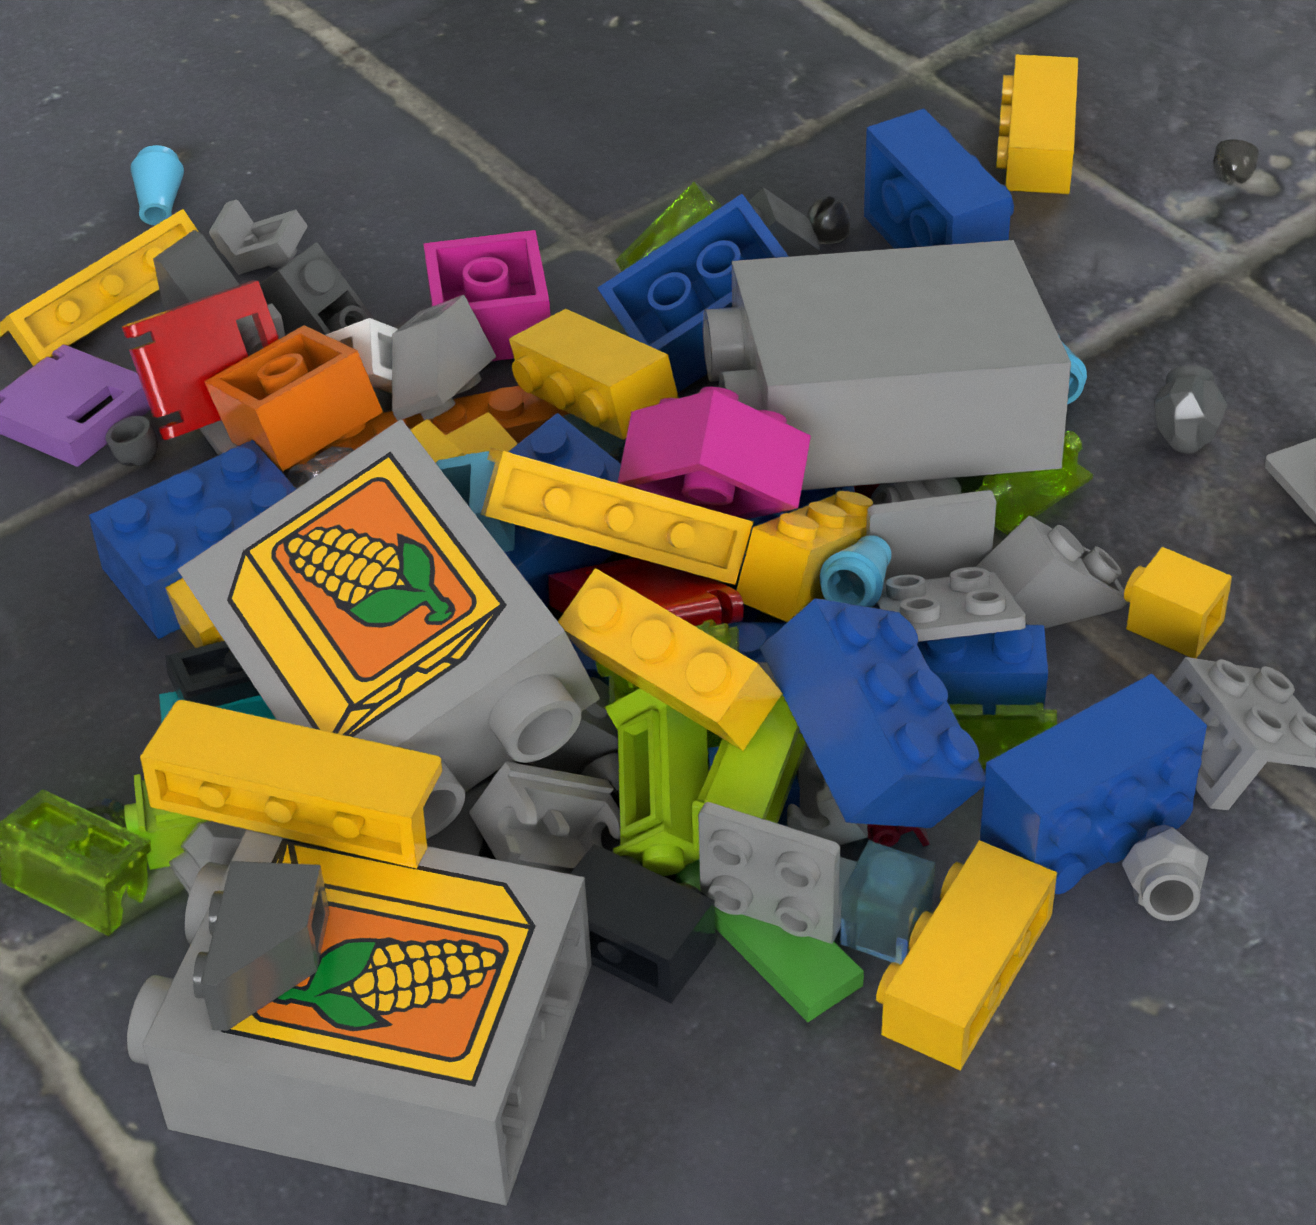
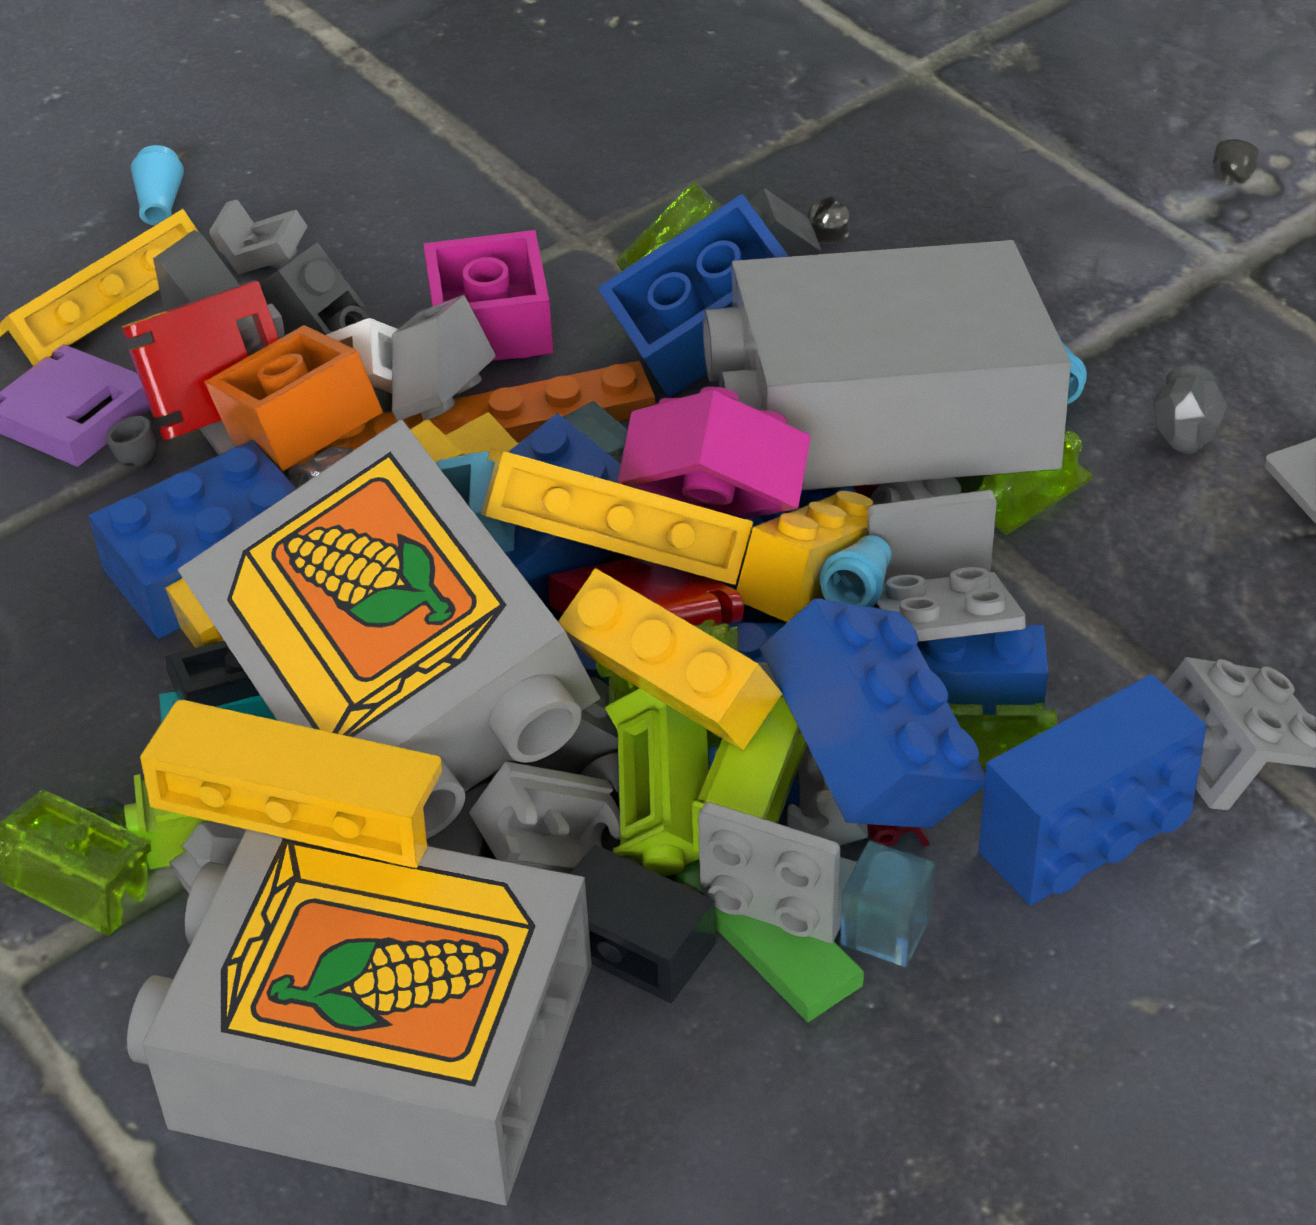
(263, 938): dark grey slope -> none
(590, 370): yellow brick -> none
(929, 188): blue brick -> none
(966, 953): yellow brick -> none
(1038, 124): yellow brick -> none
(1055, 575): light grey slope -> none
(1166, 873): light grey rock -> none
(1177, 602): yellow brick -> none

